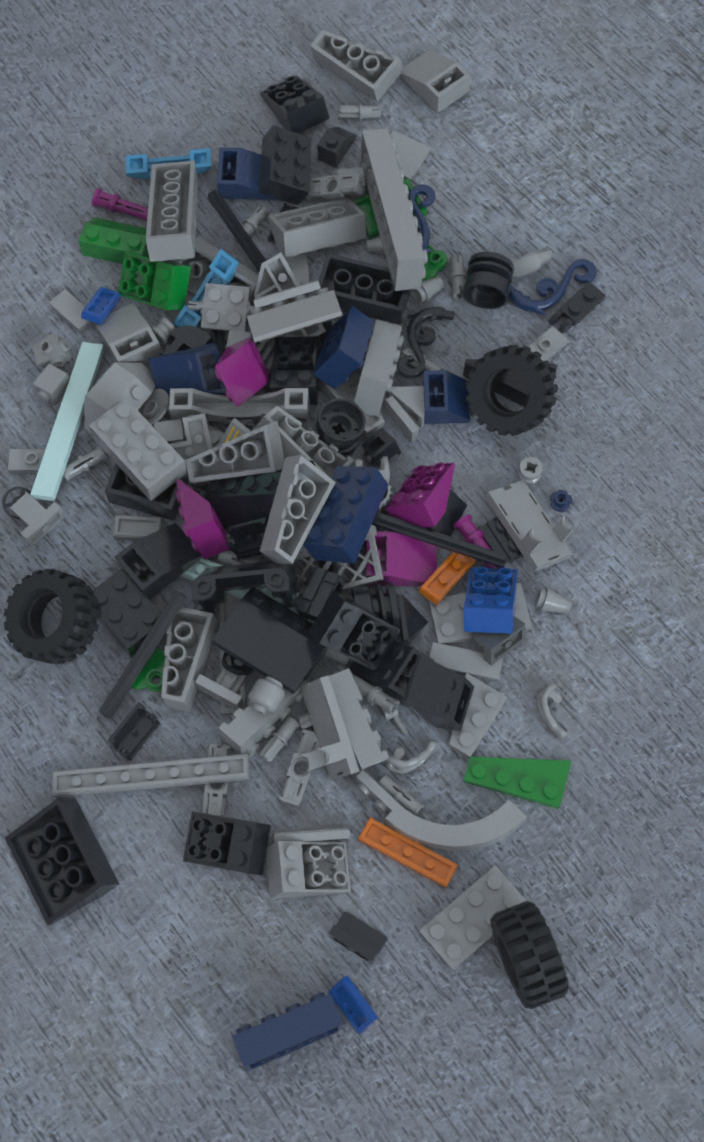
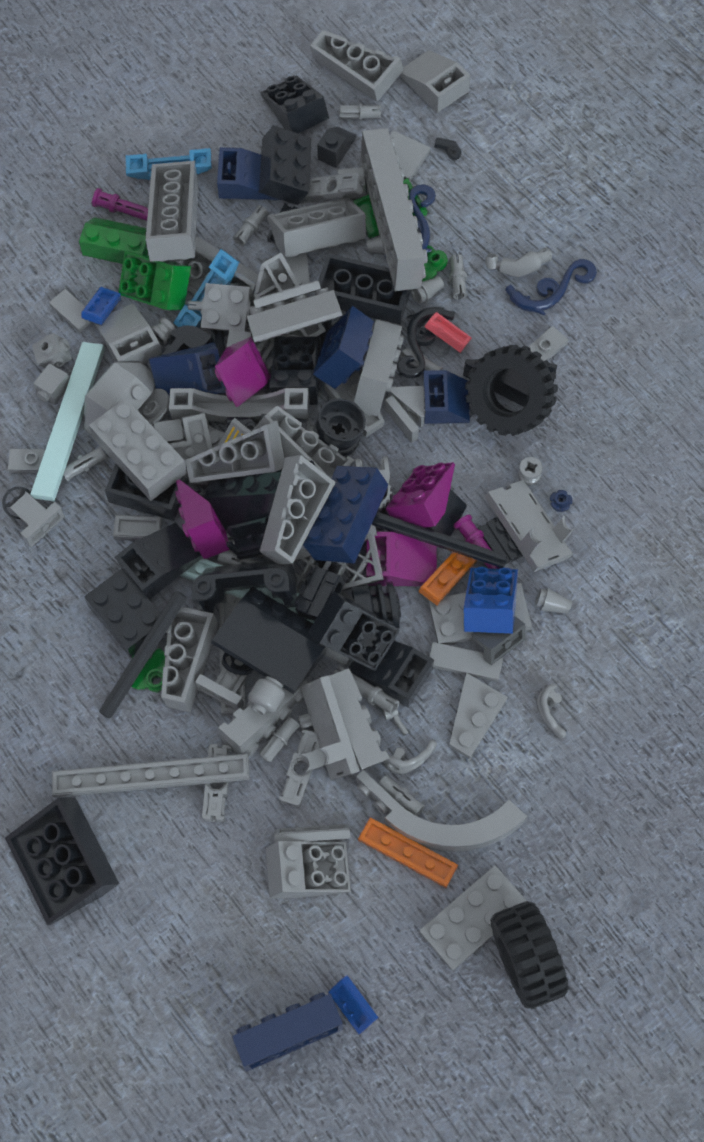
(26, 612): black tyre -> none
(133, 732): black hinge -> none
(227, 843): black slope -> none
(236, 229): black axle -> none
(358, 937): black panel -> none
(380, 445): black brick -> none
(410, 622): black slope -> none
(438, 694): black slope -> none
(448, 332): none -> coral tile
(450, 146): none -> black arm
(488, 280): black wheel -> none
(526, 779): green wing -> none
(578, 307): black hinge -> none

